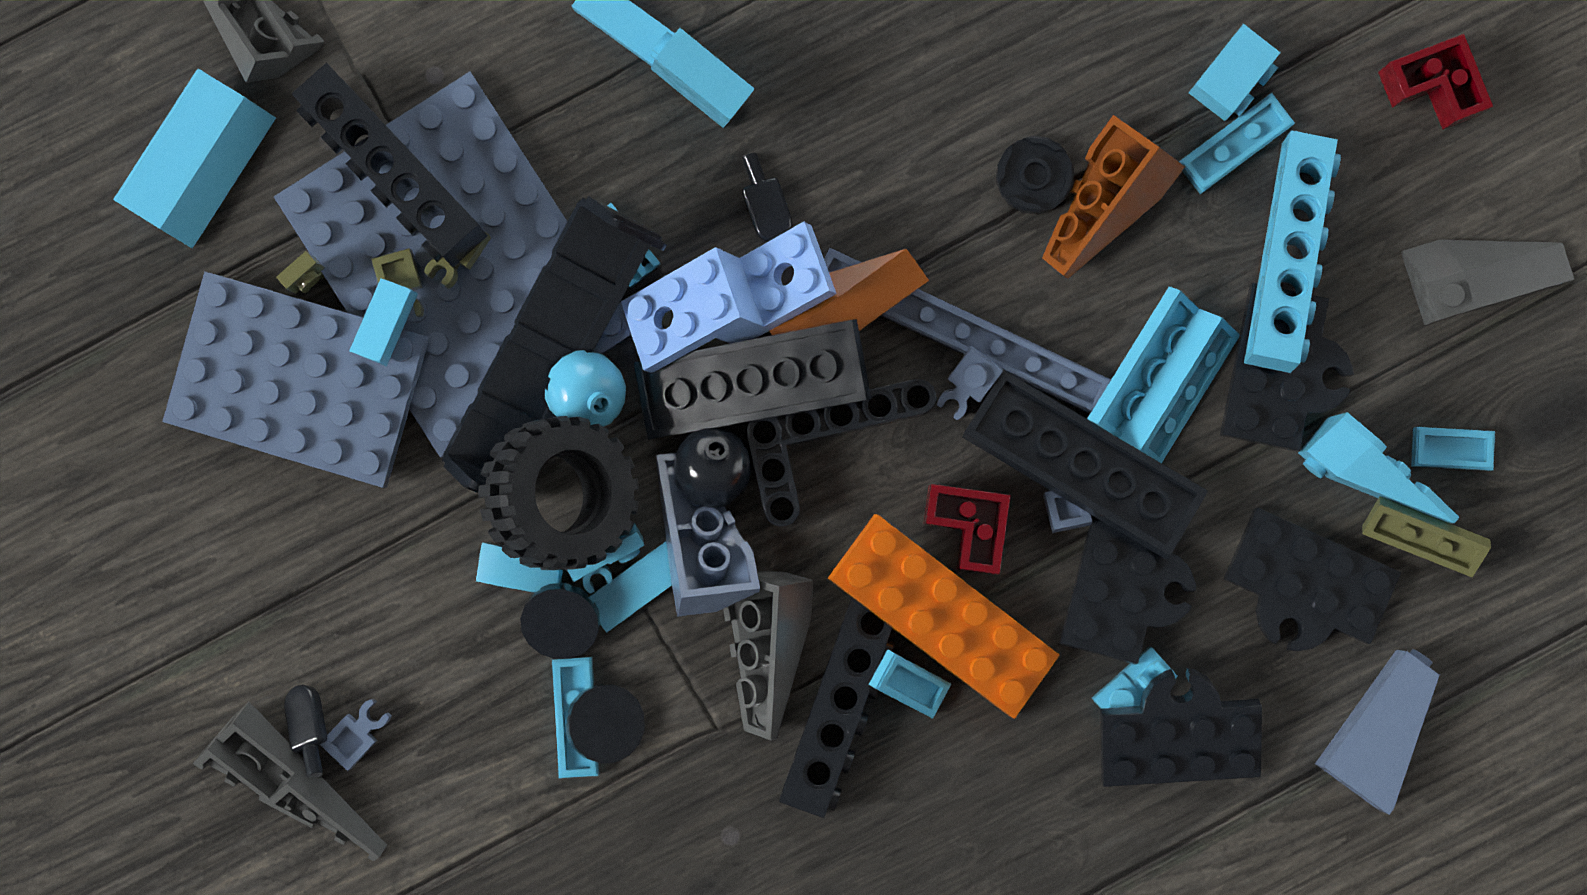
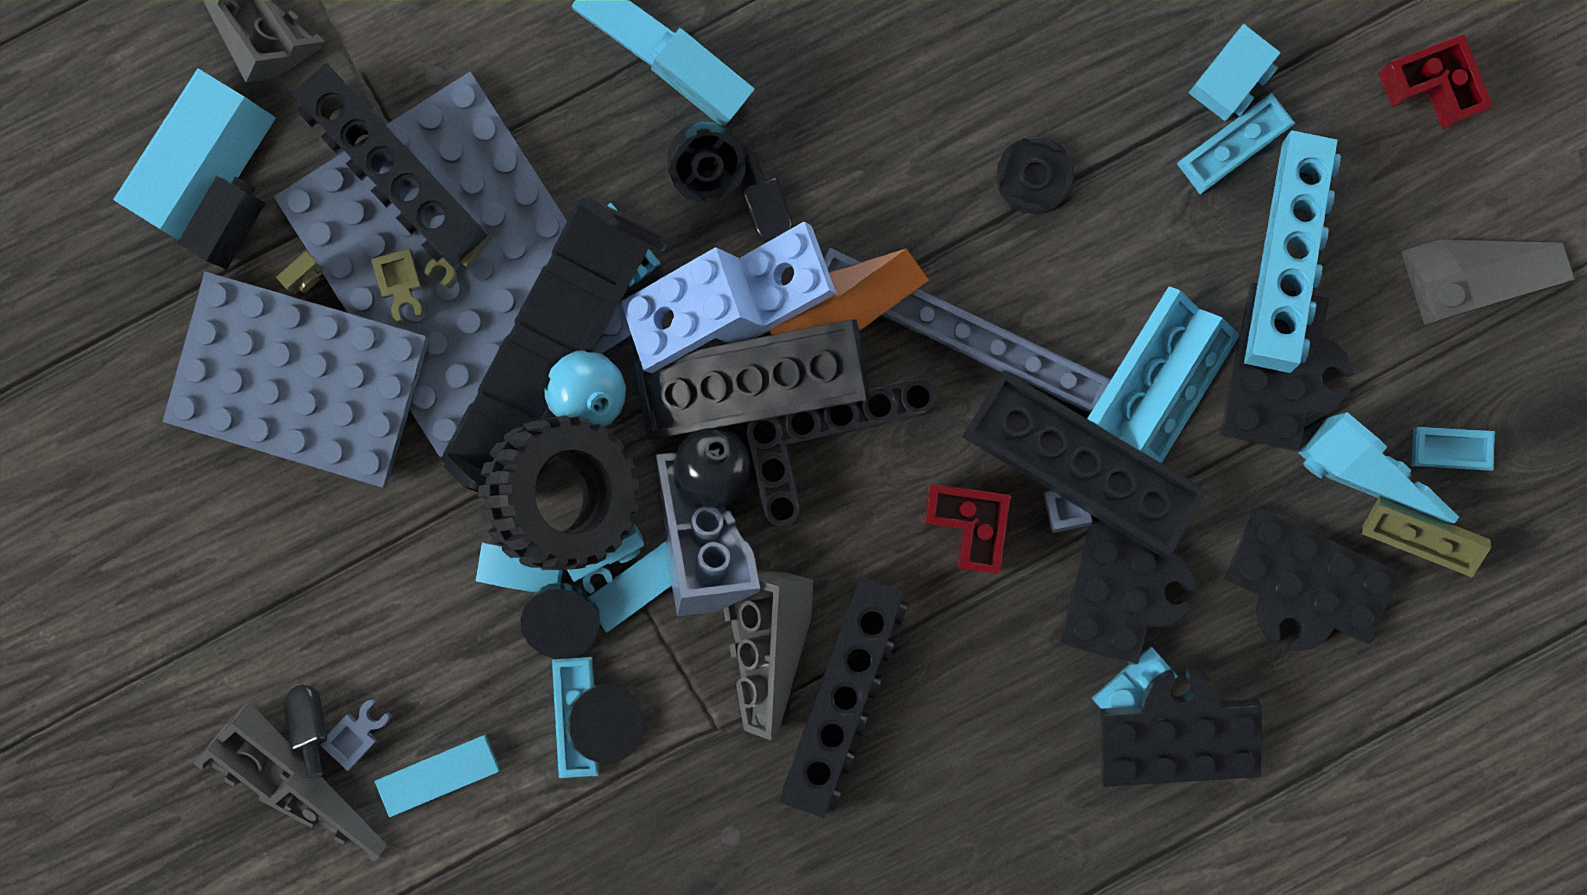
(222, 221): none -> black brick
(383, 322): medium azure slope -> none
(437, 775): none -> medium azure tile
(705, 161): none -> black cylinder
(910, 684): medium azure tile -> none
(943, 616): orange plate -> none
(972, 378): sand blue plate -> none
(1119, 185): dark orange wedge -> none
(1382, 731): sand blue slope -> none

